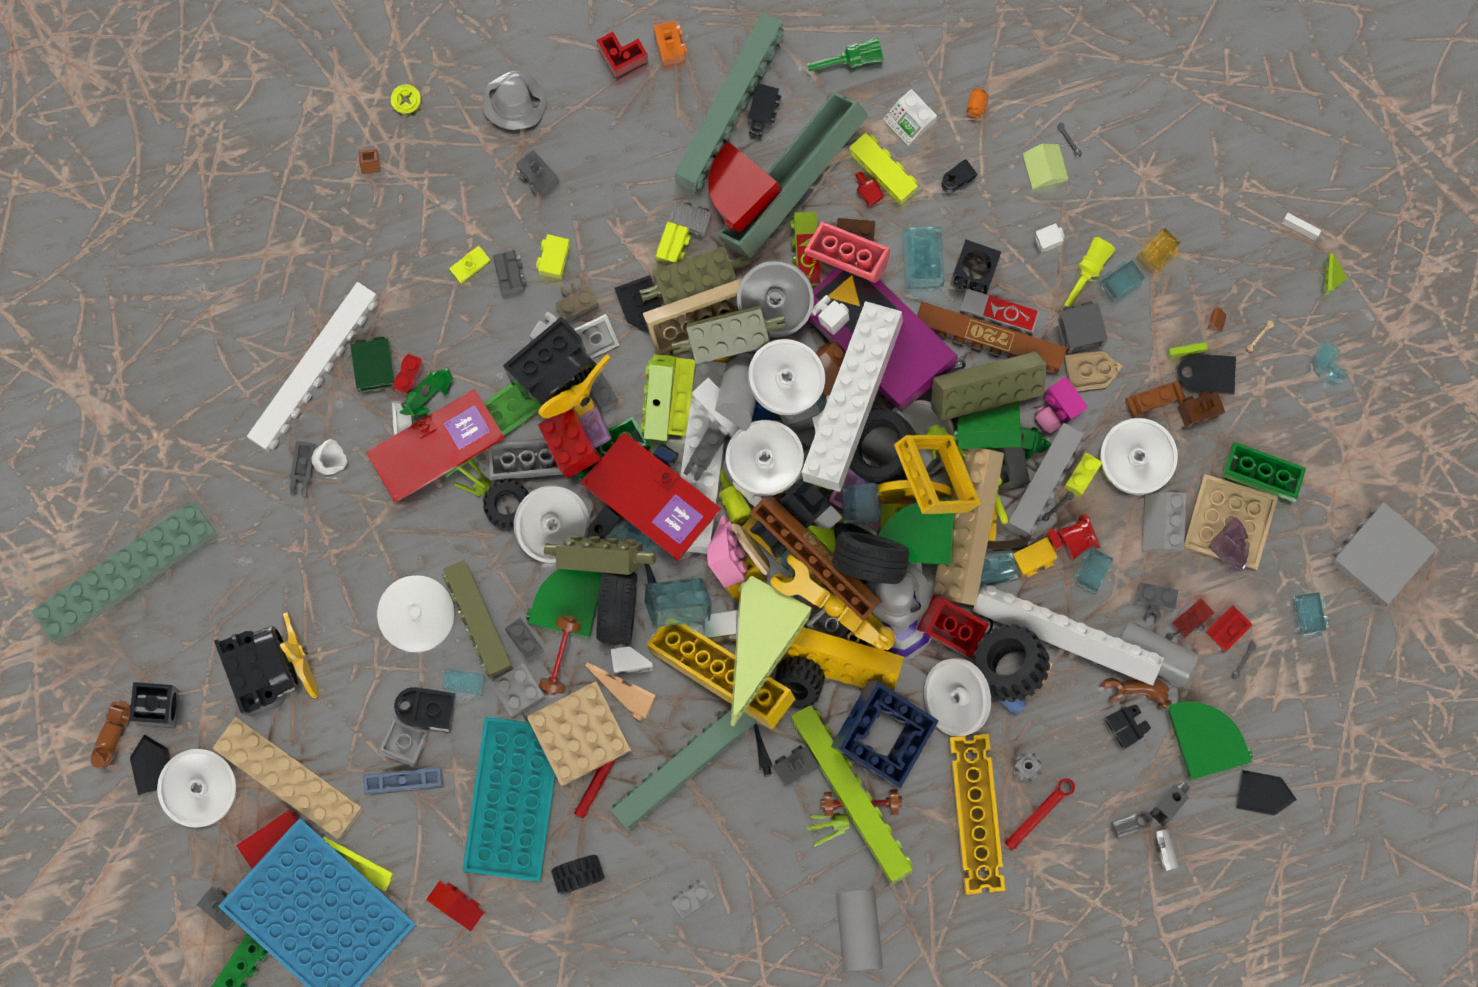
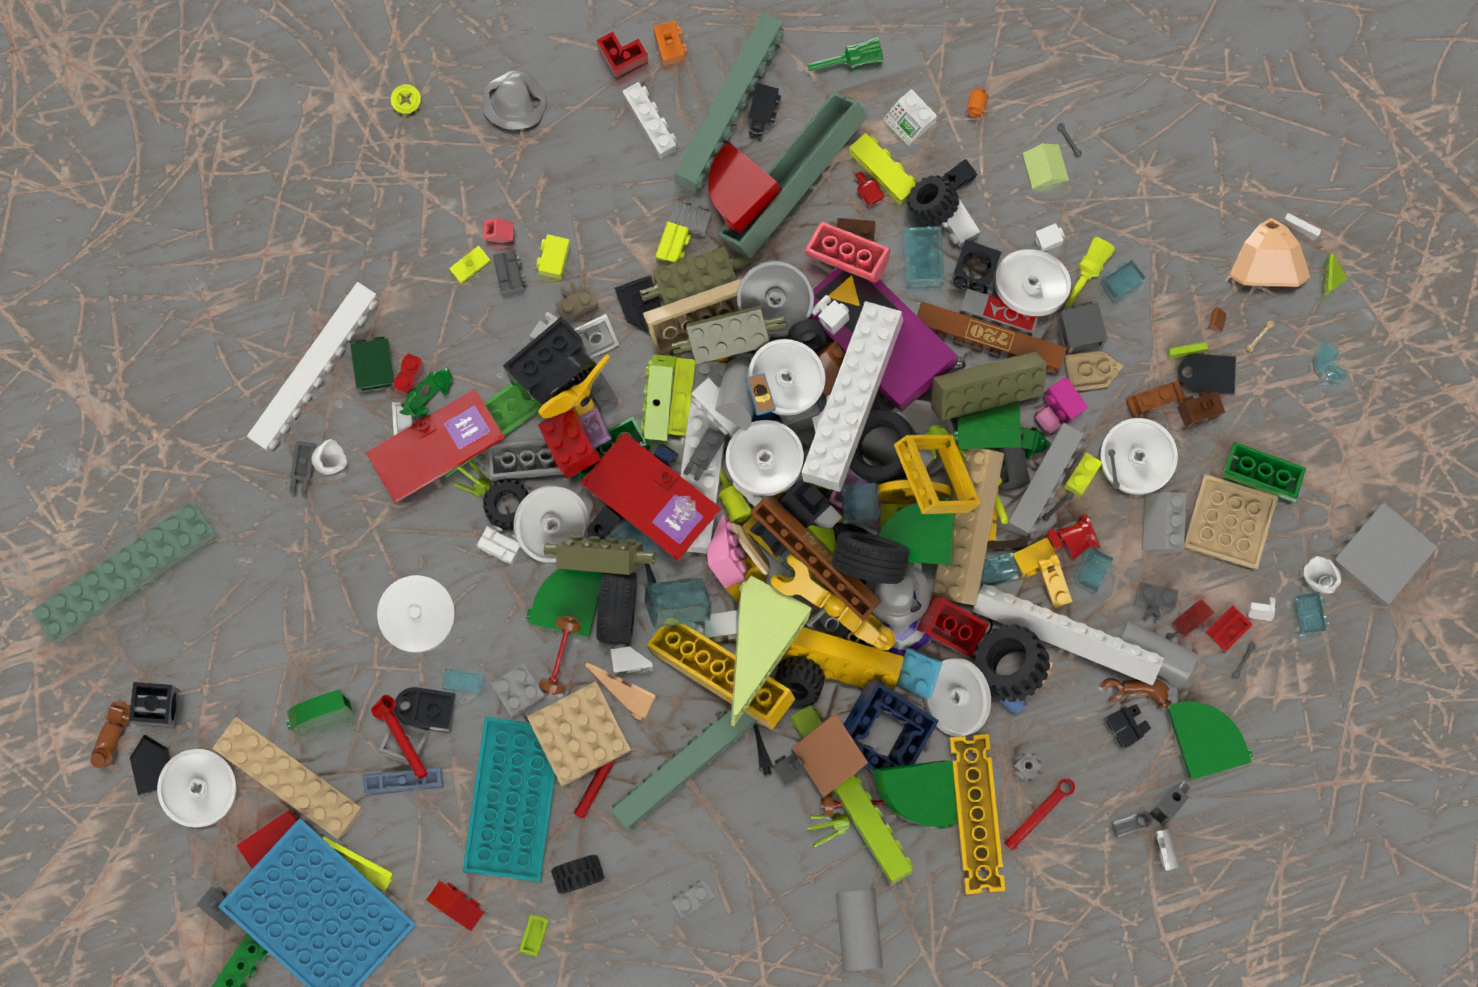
(262, 667): black brick -> none
(319, 711): none -> green brick
(369, 161): dark orange slope -> none
(383, 710): none -> red piece
(478, 619): olive brick -> none
(498, 230): none -> coral brick
(499, 545): none -> white brick
(524, 639): dark grey brick -> none
(533, 935): none -> lime tile
(537, 173): dark grey brick -> none
(649, 121): none -> white brick
(685, 508): none -> clear brick
(760, 394): none -> tile
(804, 227): brick -> none
(808, 326): none -> black tyre
(830, 755): none -> nougat piece
(919, 673): none -> medium azure plate
(920, 792): none -> green brick
(933, 201): none -> black tyre
(961, 226): none -> white brick
(1032, 282): none -> white dish
(1054, 581): none -> yellow plate
(1116, 484): none -> dark grey hinge
(1158, 250): clear yellow brick -> none
(1231, 545): brick -> none
(1262, 611): none -> white tile
(1263, 793): black tile -> none
(1271, 258): none -> light nougat brick
(1322, 575): none -> white hair

